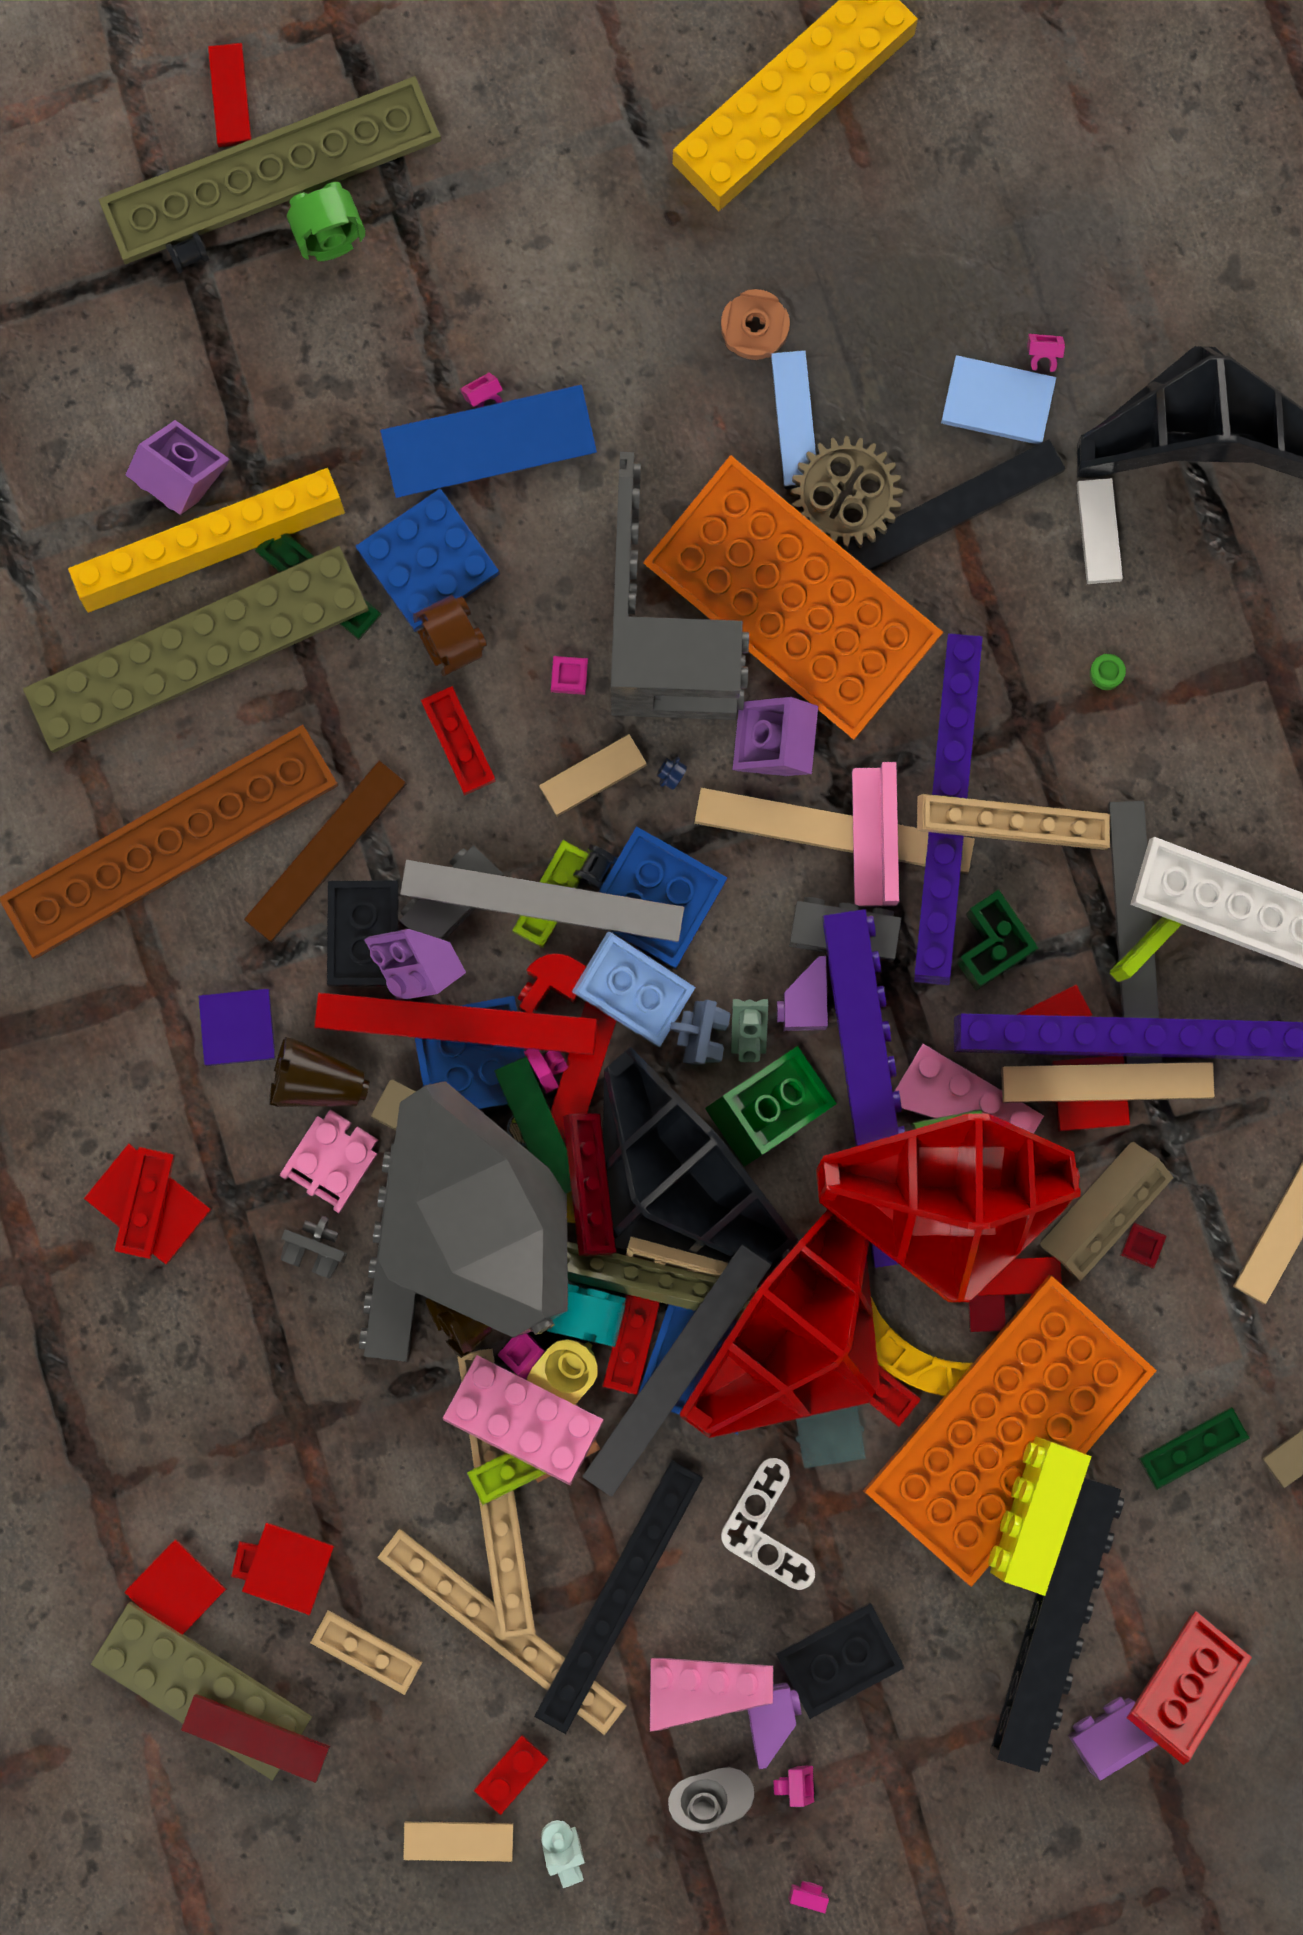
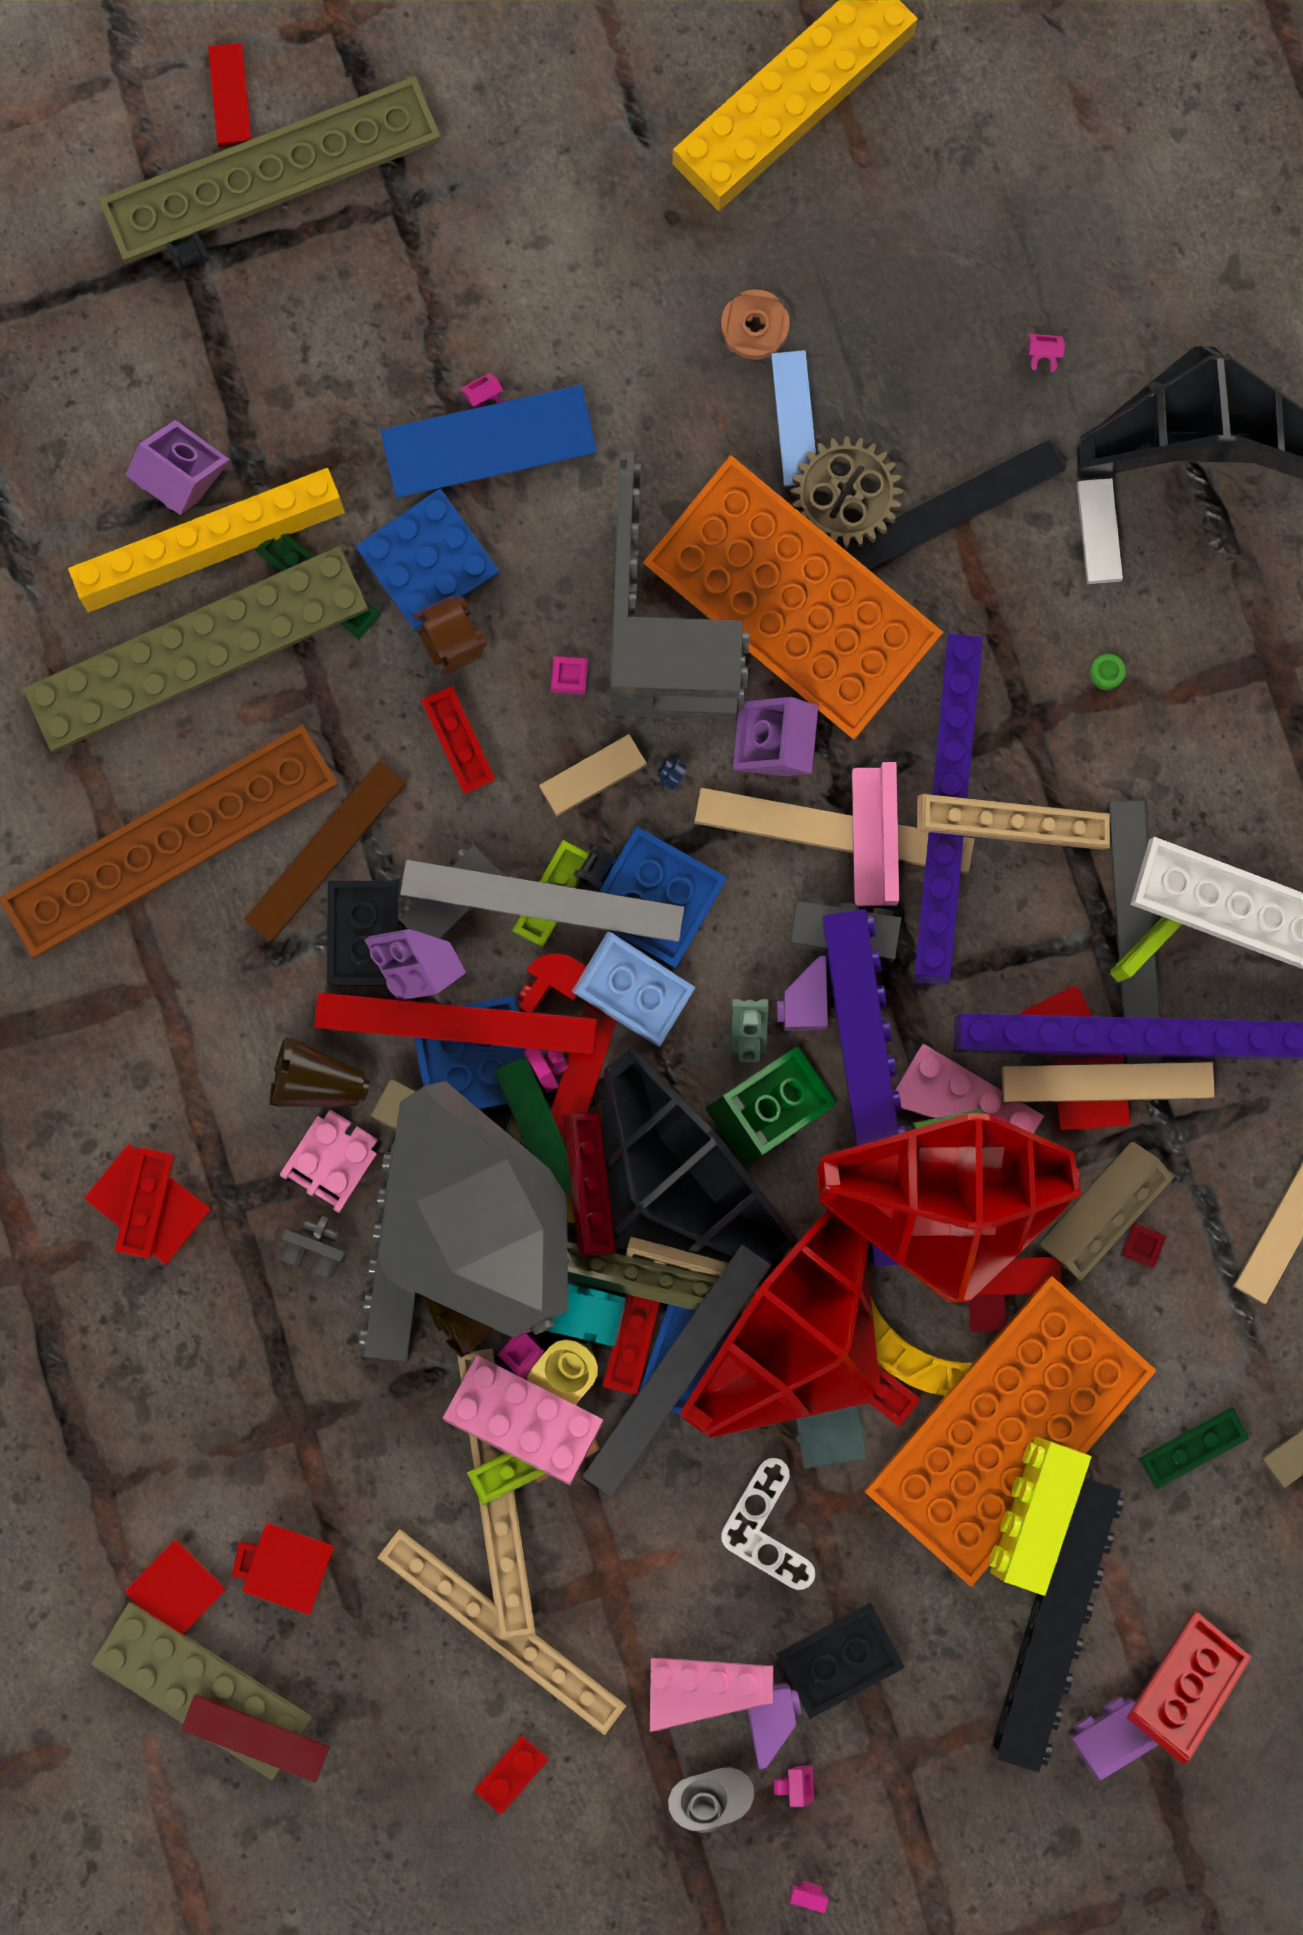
(237, 1027): dark purple tile -> none
(325, 222): bright green brick -> none
(366, 1652): tan tile -> none
(458, 1841): tan tile -> none
(562, 1852): light aqua hips -> none
(618, 1597): black tile -> none
(696, 1031): sand blue hips -> none
(998, 400): light blue tile -> none
(1004, 941): dark green brick -> none

